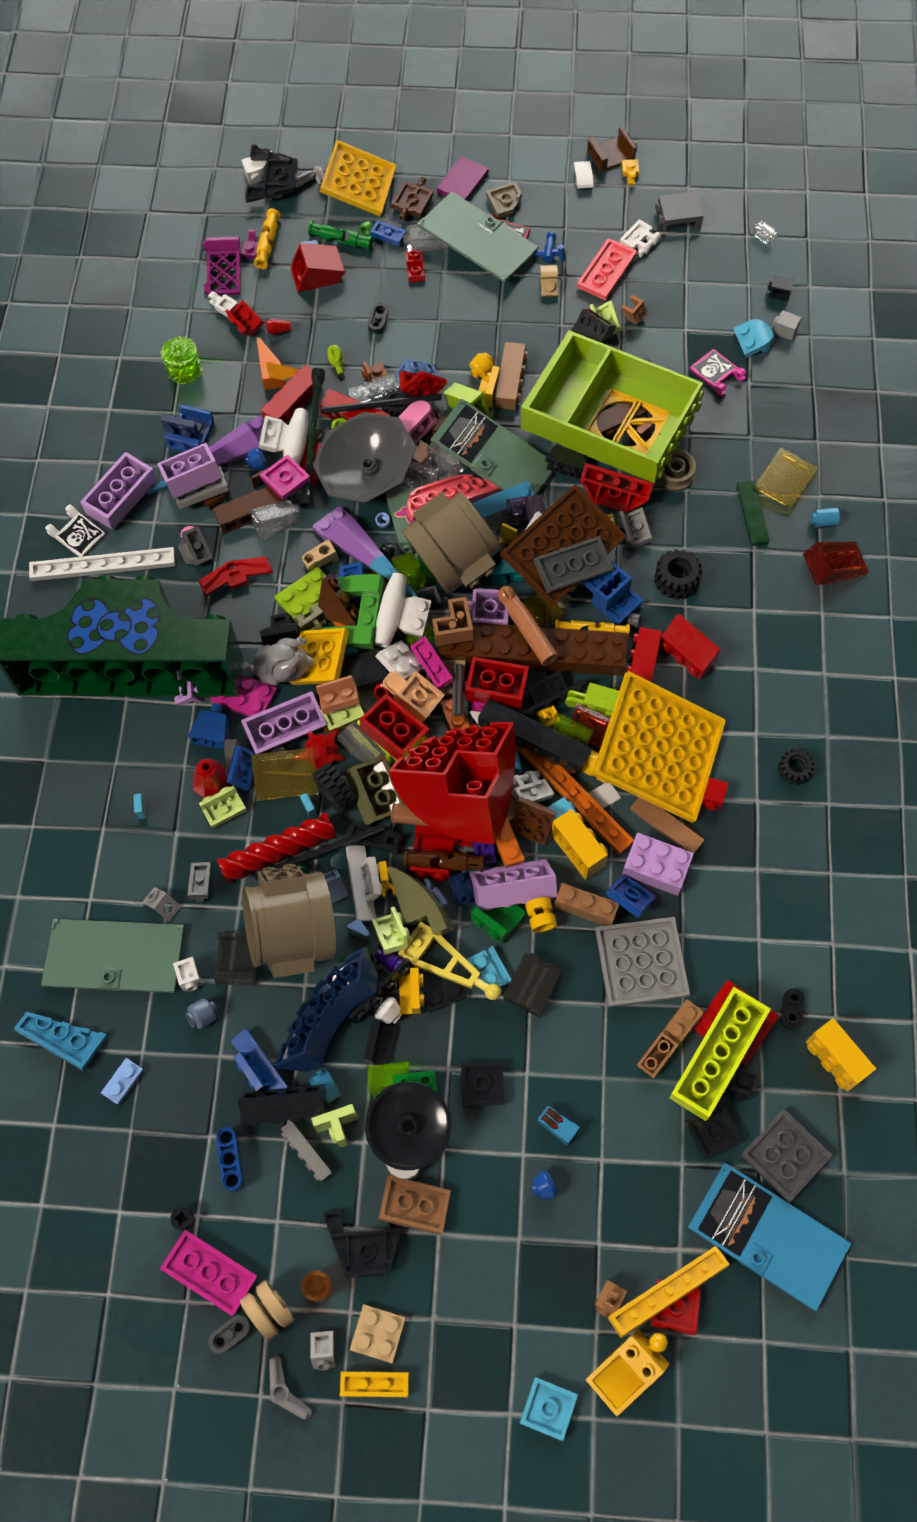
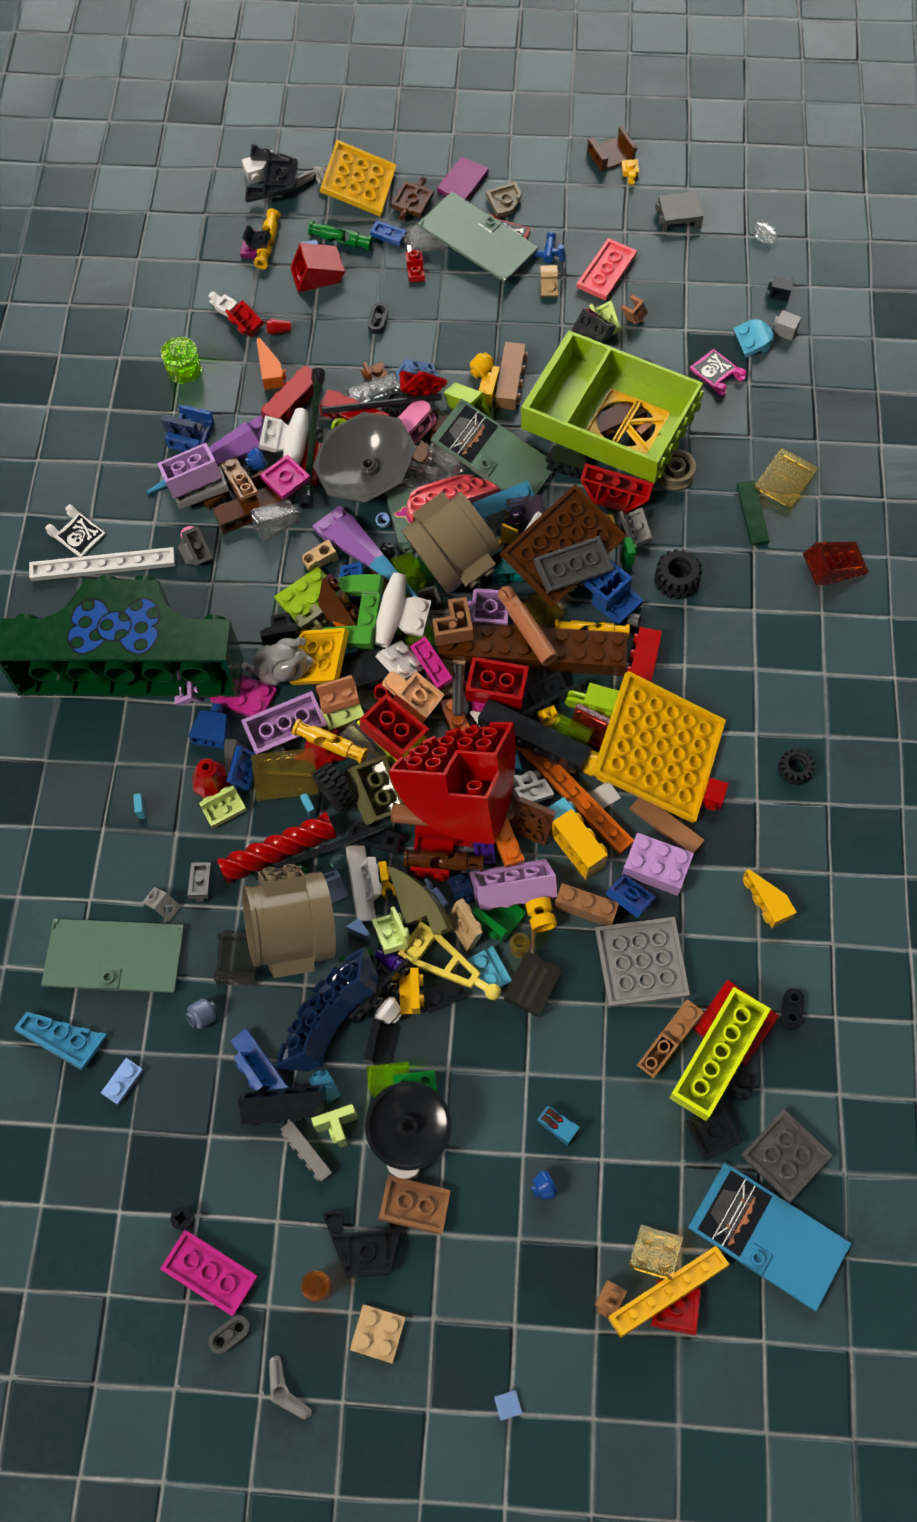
(118, 490): lavender brick -> none
(187, 974): white bracket -> none
(223, 248): magenta piece -> none
(225, 1150): blue beam -> none
(234, 573): red plate -> none
(238, 479): none -> medium nougat slope
(256, 239): none -> black bracket
(270, 1308): tan wheel -> none
(279, 371): light orange sticker -> none
(322, 1350): light grey bracket -> none
(332, 742): none -> yellow piece
(336, 358): lime piece -> none
(365, 228): bright green hinge -> none
(374, 1384): yellow plate -> none
(465, 925): none -> tan plate
(482, 1083): black plate -> none
(508, 1405): none -> light blue slope
(519, 939): none -> clear yellow brick
(548, 1409): medium azure plate -> none
(584, 175): white slope -> none
(628, 554): none -> green plate
(629, 1370): yellow slope -> none
(636, 235): white plate -> none
(656, 1252): none -> clear yellow plate
(689, 647): red slope -> none
(772, 901): none -> yellow slope
(825, 517): dark azure brick -> none
(839, 1055): yellow brick -> none

